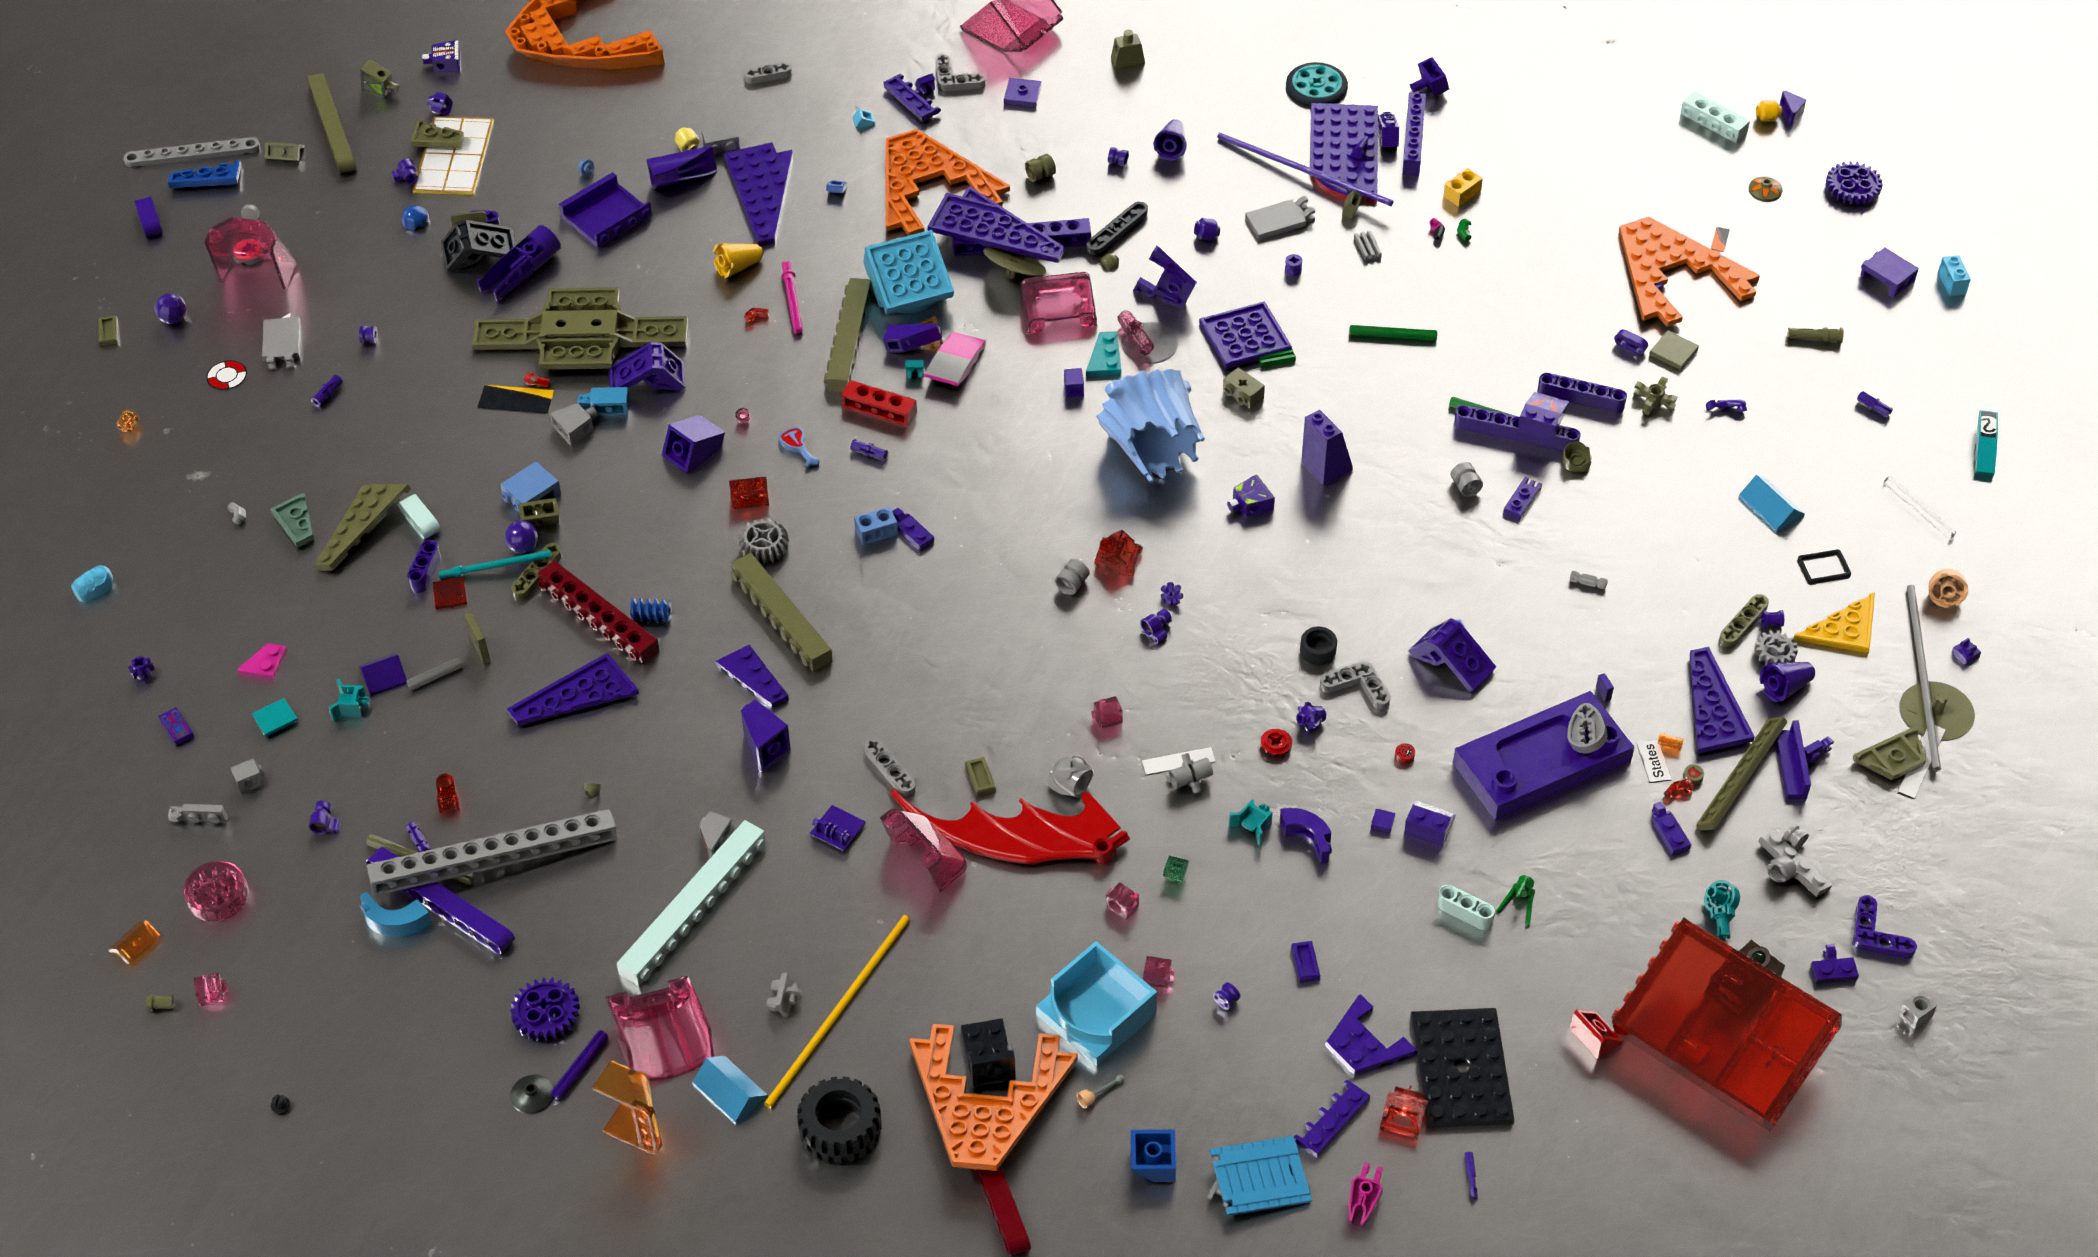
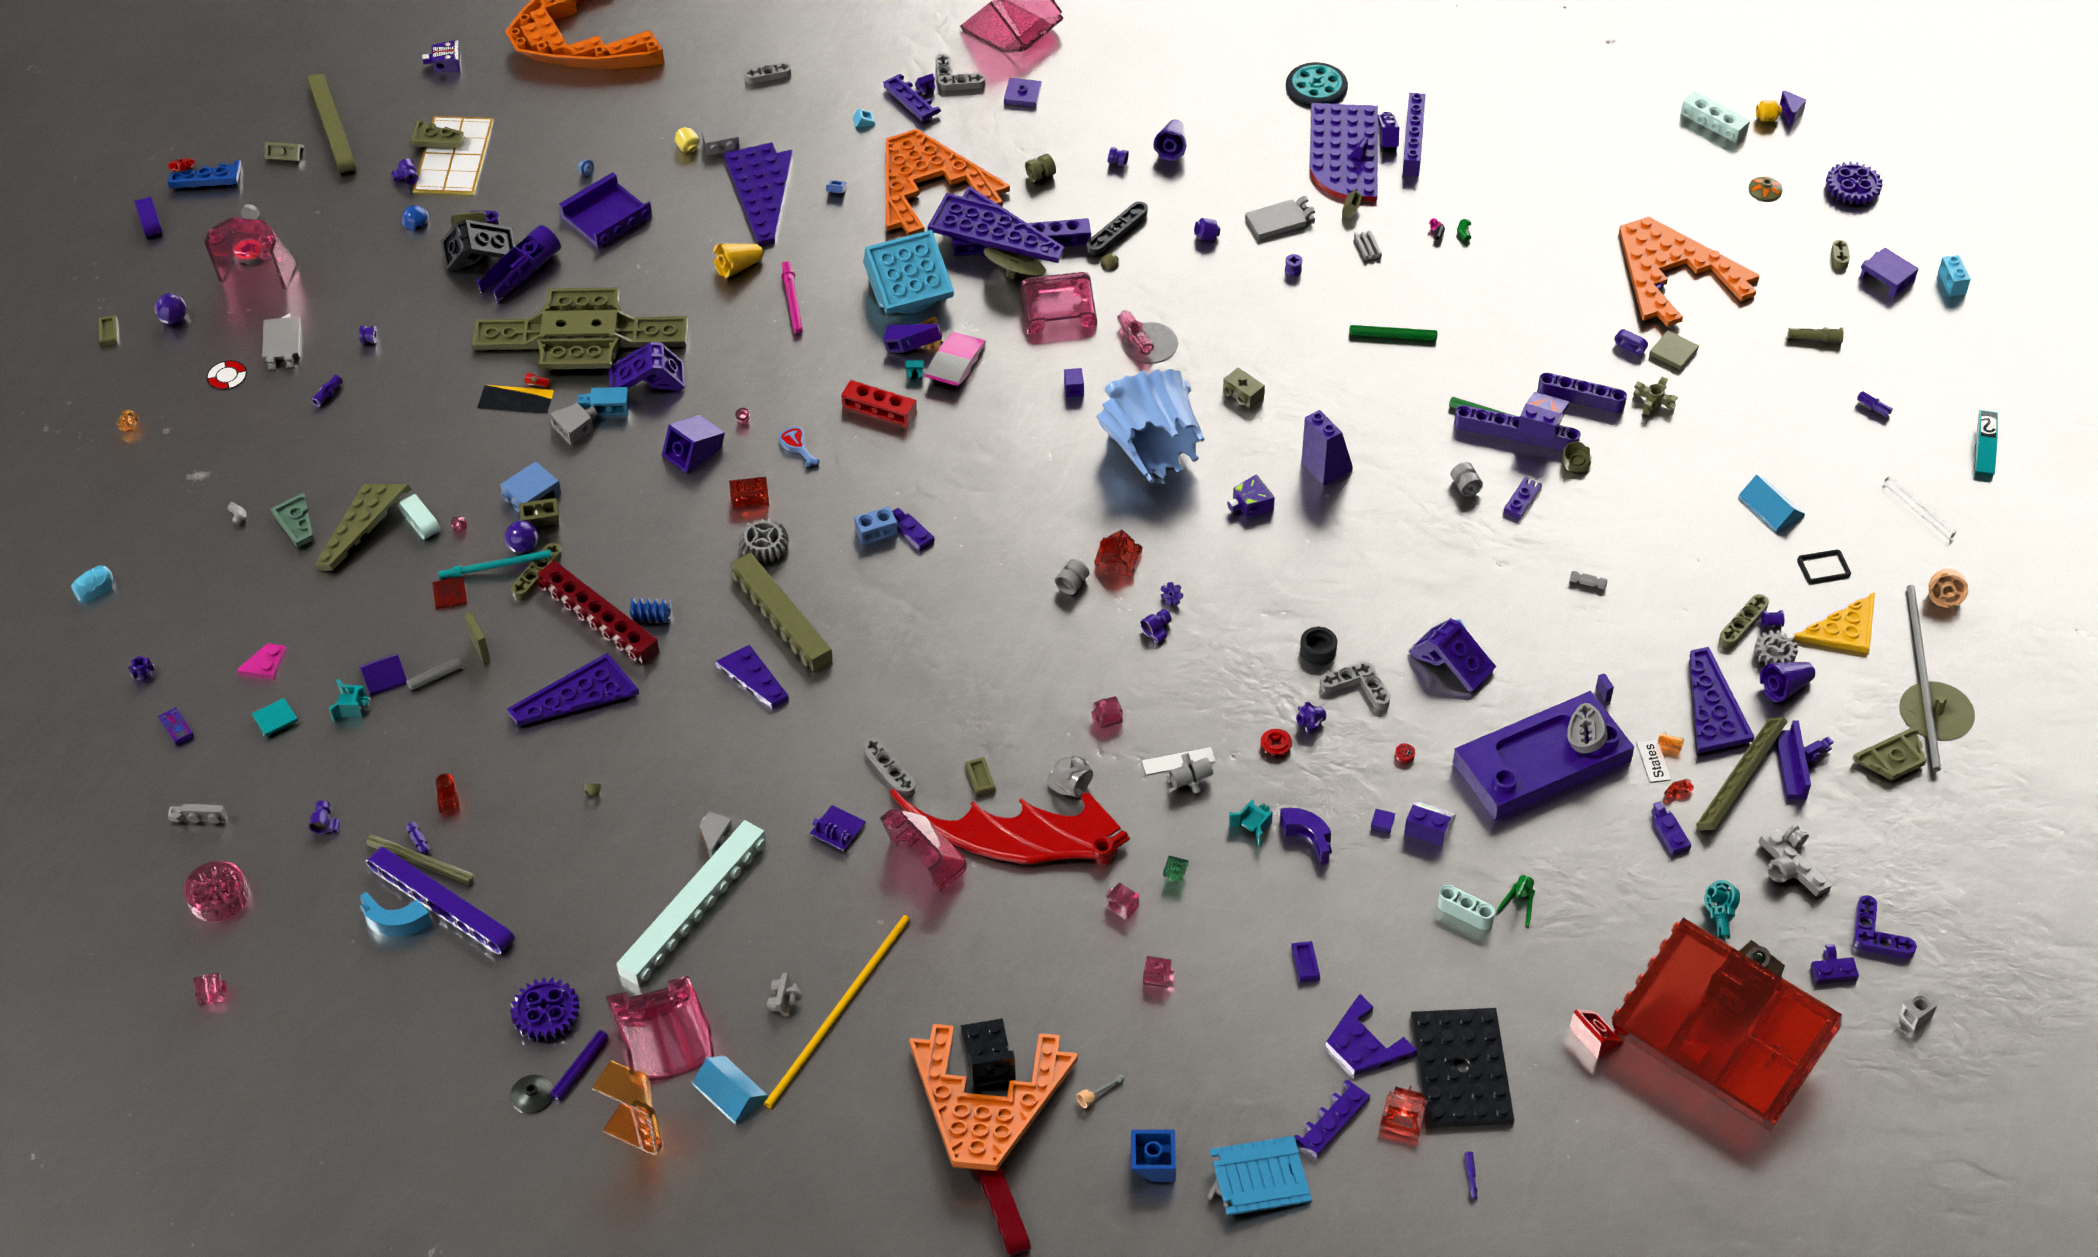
(135, 941): clear orange panel -> none
(159, 1002): olive pin -> none
(181, 164): none -> red gear
(191, 152): light grey plate -> none
(247, 775): light grey brick -> none
(280, 1104): black piece -> none
(377, 80): olive torso -> none
(424, 566): dark purple beam -> none
(437, 101): dark purple piece -> none
(459, 523): none -> clear pink hinge
(491, 852): light grey brick -> none
(681, 166): dark purple piece -> none
(754, 313): clear red arm -> none
(764, 734): dark purple slope -> none
(845, 1143): black tyre -> none
(848, 335): olive brick -> none
(869, 450): dark purple pin -> none
(1097, 1003): medium azure piece -> none
(1105, 356): teal wing -> none
(1127, 50): olive torso -> none
(1174, 284): dark purple wing -> none
(1226, 995): dark purple wheel -> none
(1244, 331): dark purple tile -> none
(1276, 358): green tile -> none
(1305, 169): dark purple piece -> none
(1365, 1194): dark pink hinge -> none
(1431, 77): dark purple brick -> none
(1462, 187): yellow brick -> none
(1694, 773): olive tile -> none
(1720, 238): sticker -> none
(1727, 403): dark purple arm -> none
(1837, 254): none -> olive beam
(1914, 778): white sticker -> none
(1966, 651): dark purple tile -> none

